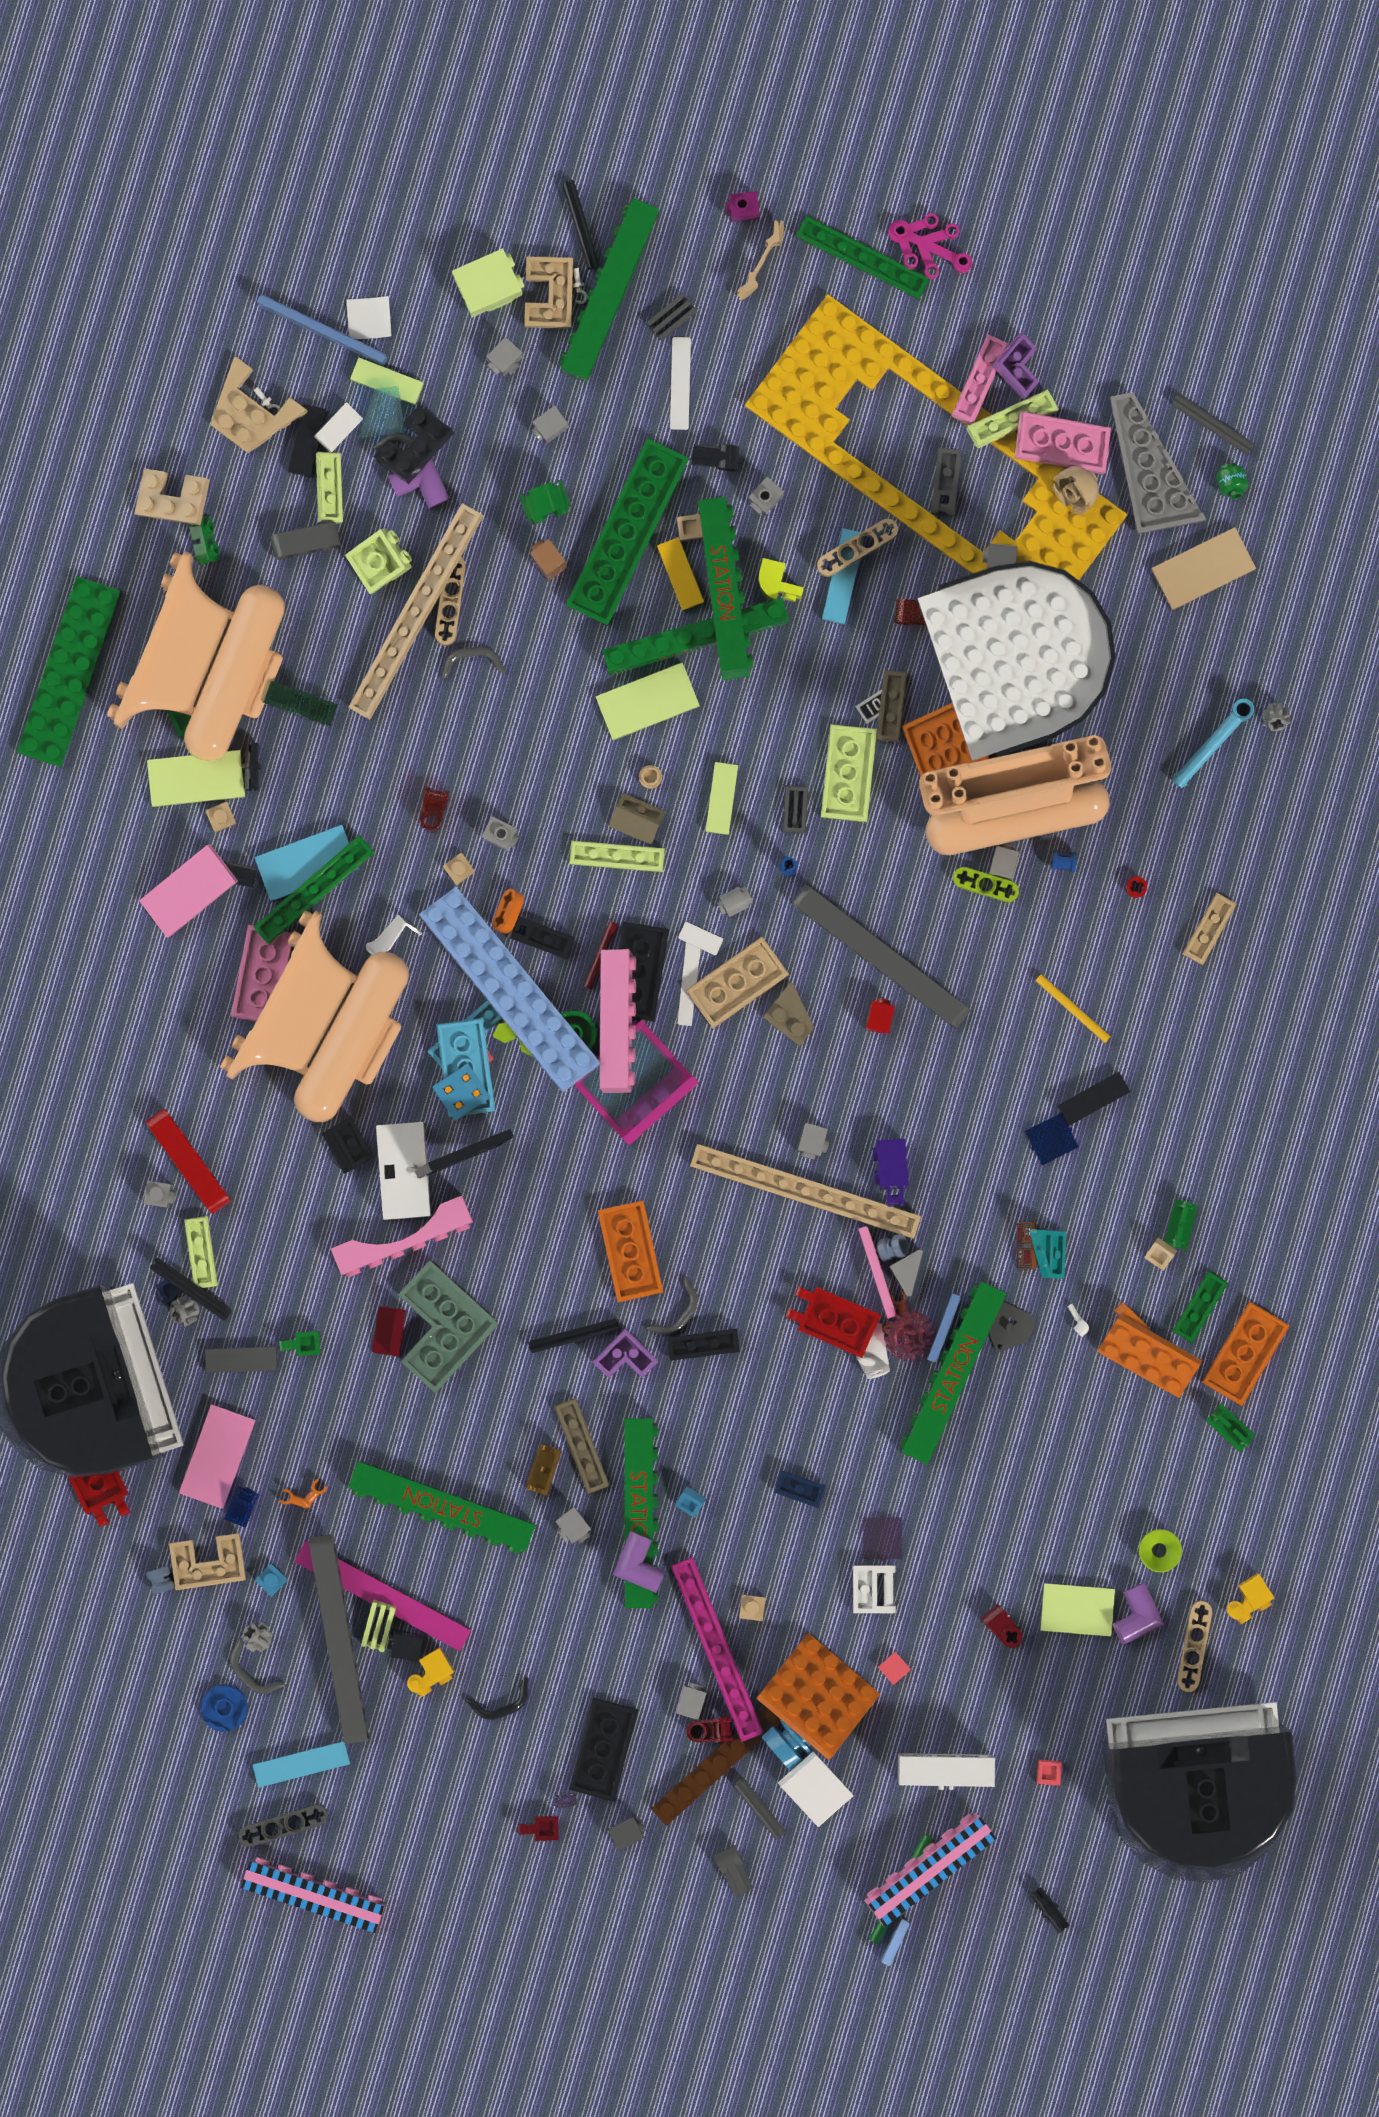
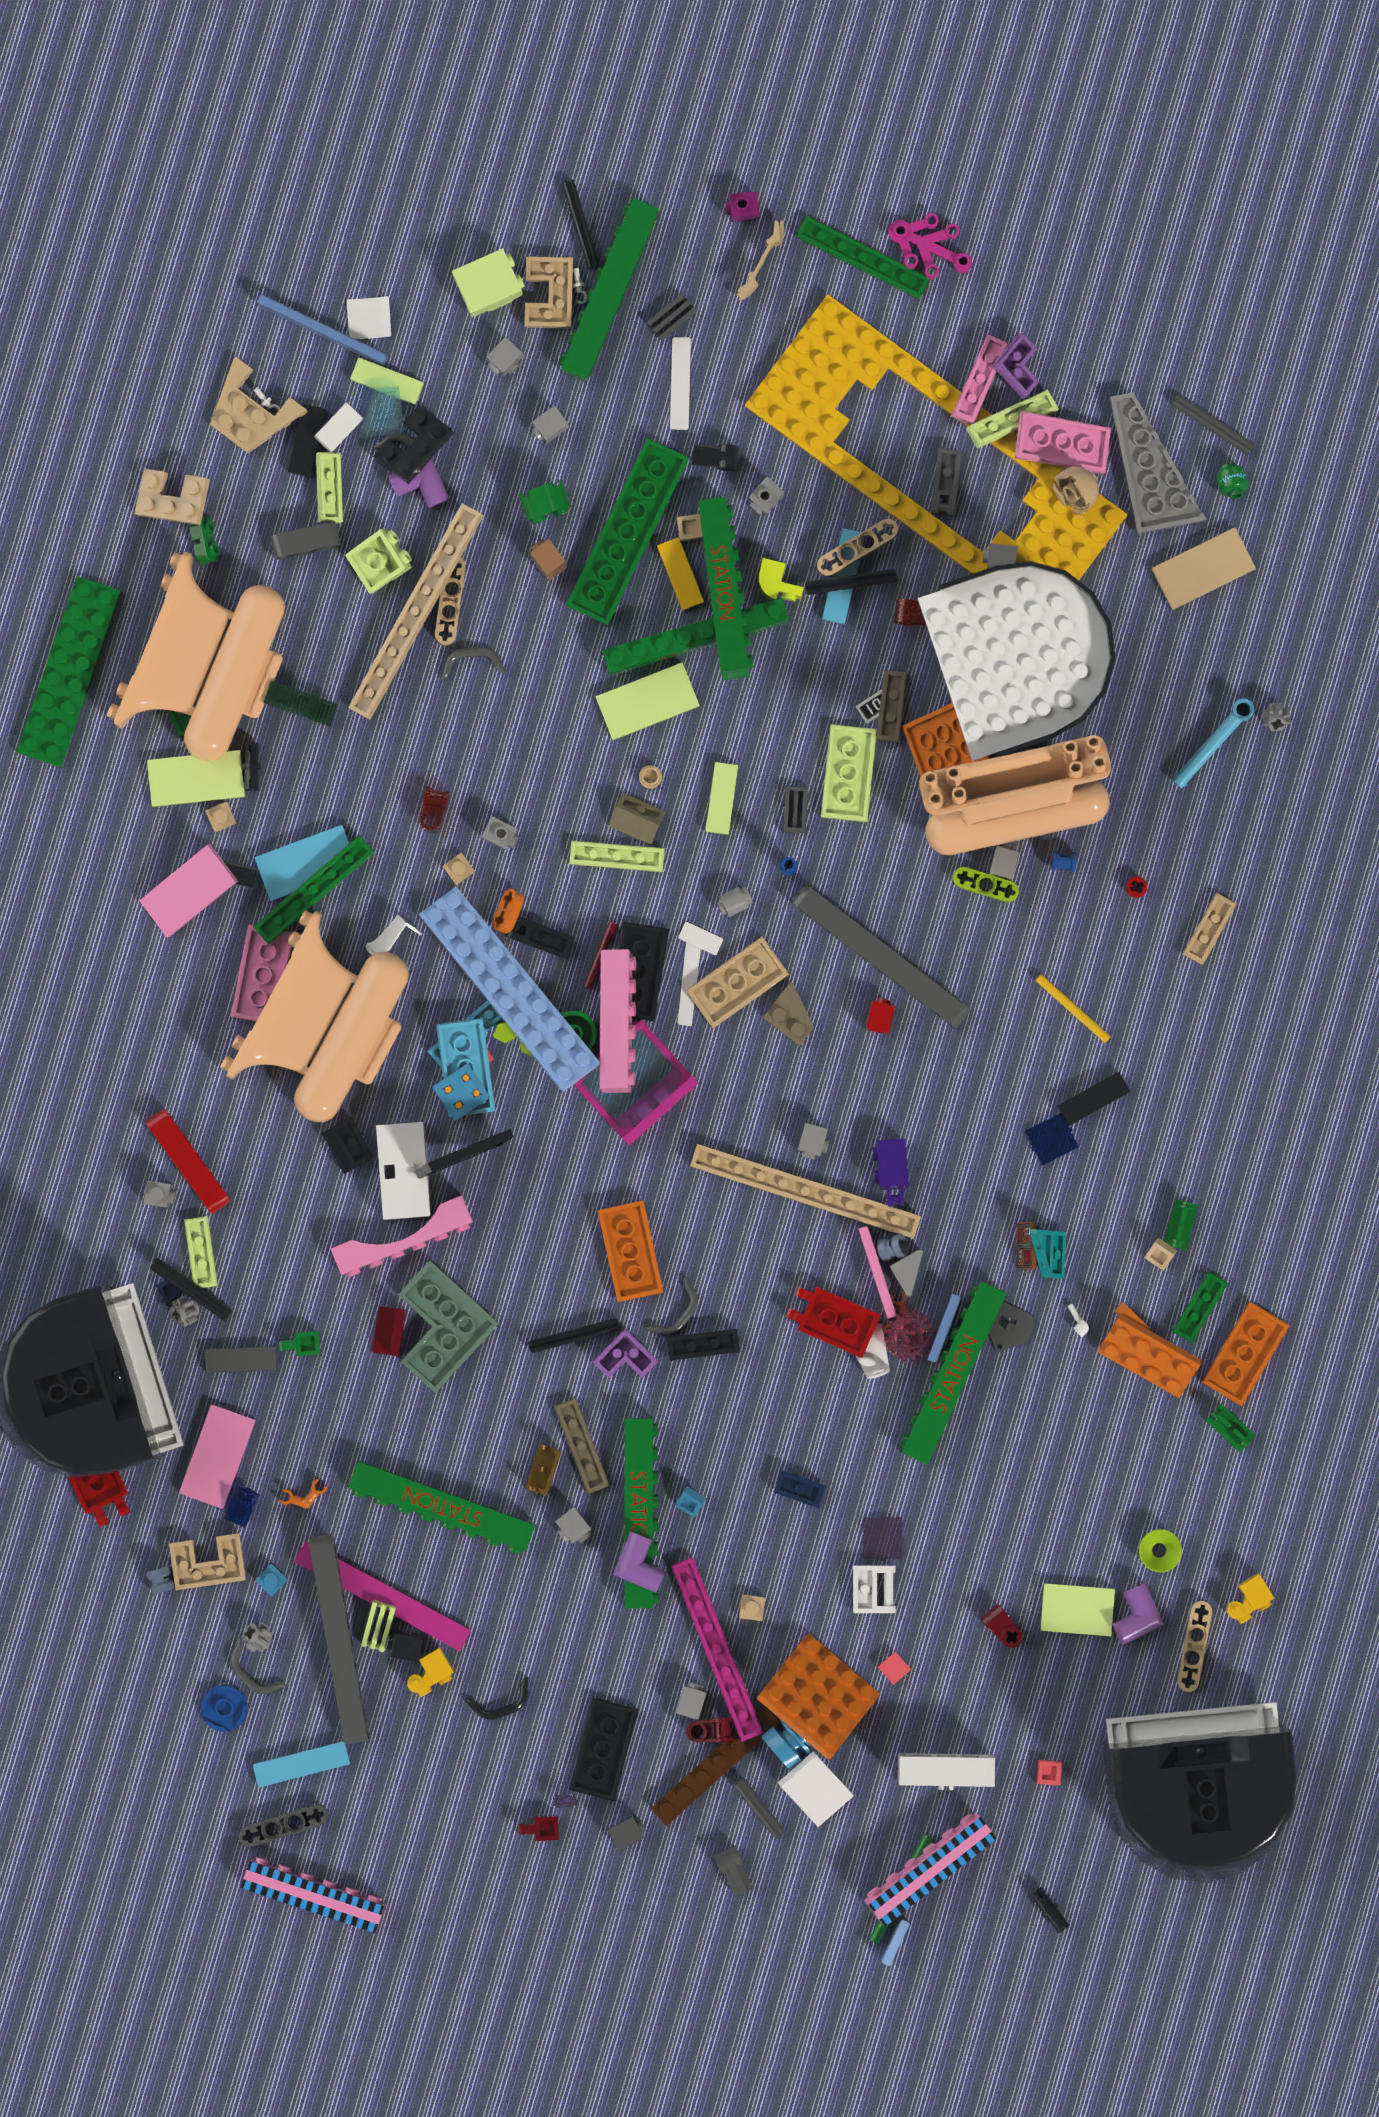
(851, 581): none -> black axle

